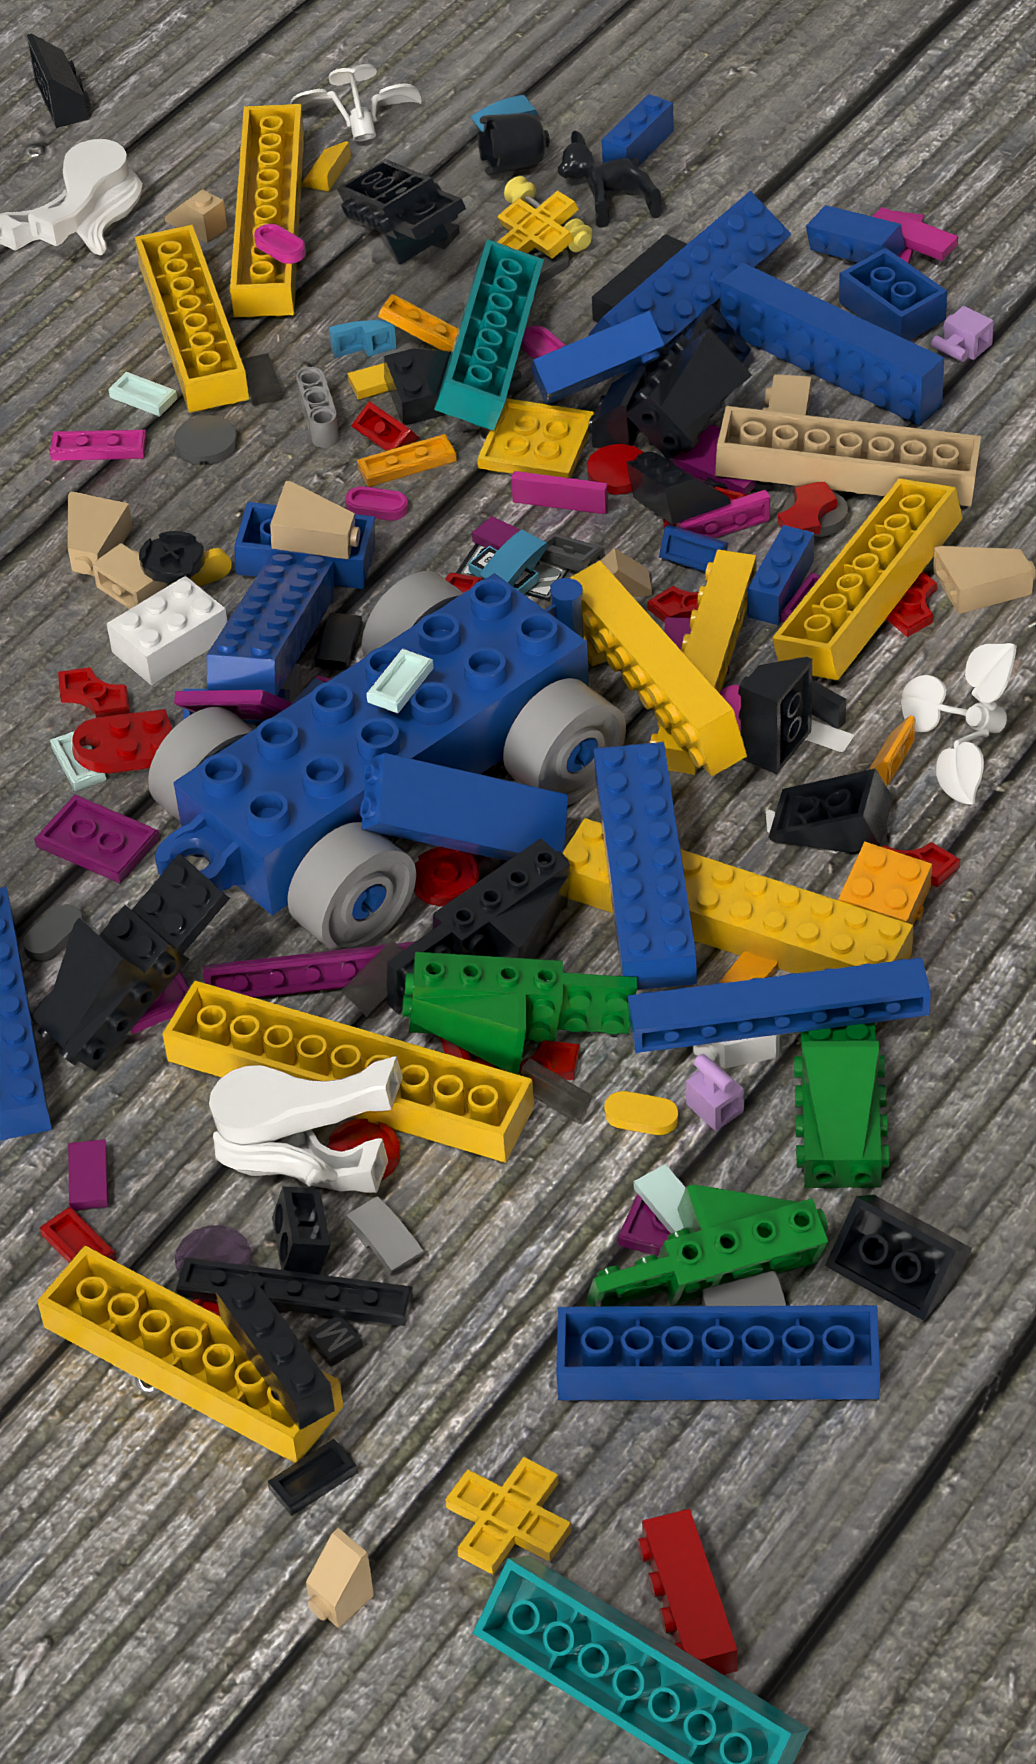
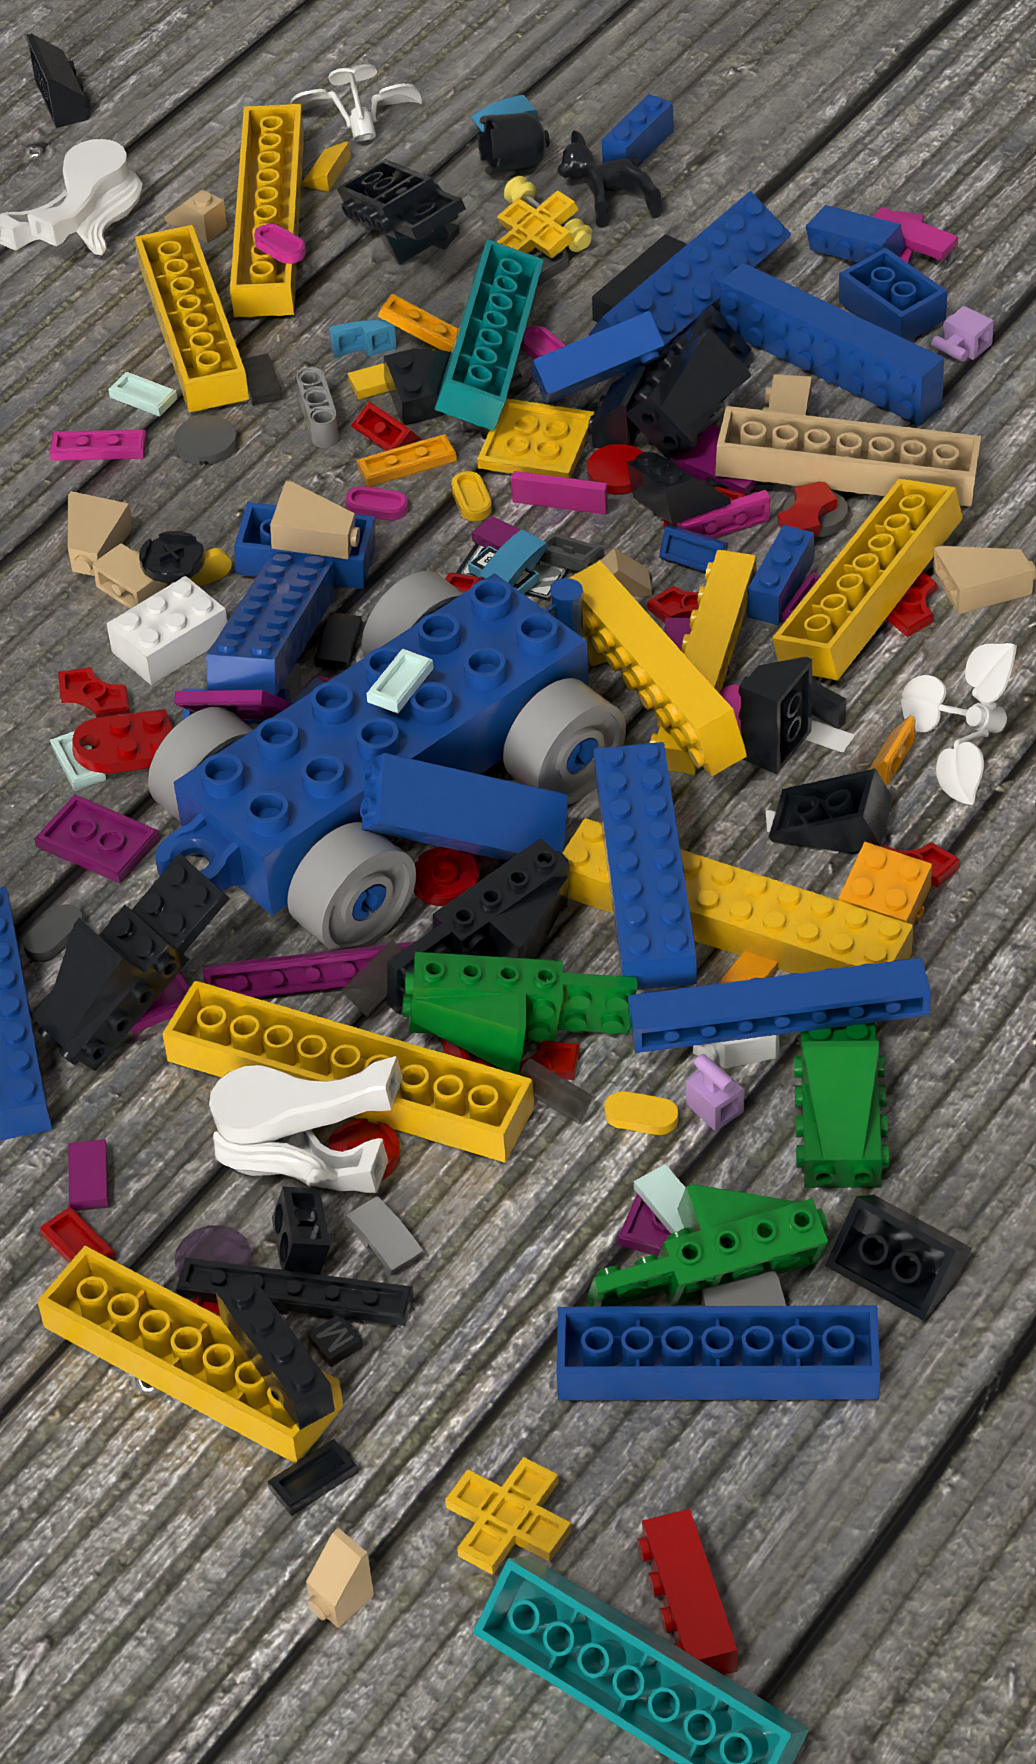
(471, 496): none -> yellow tile

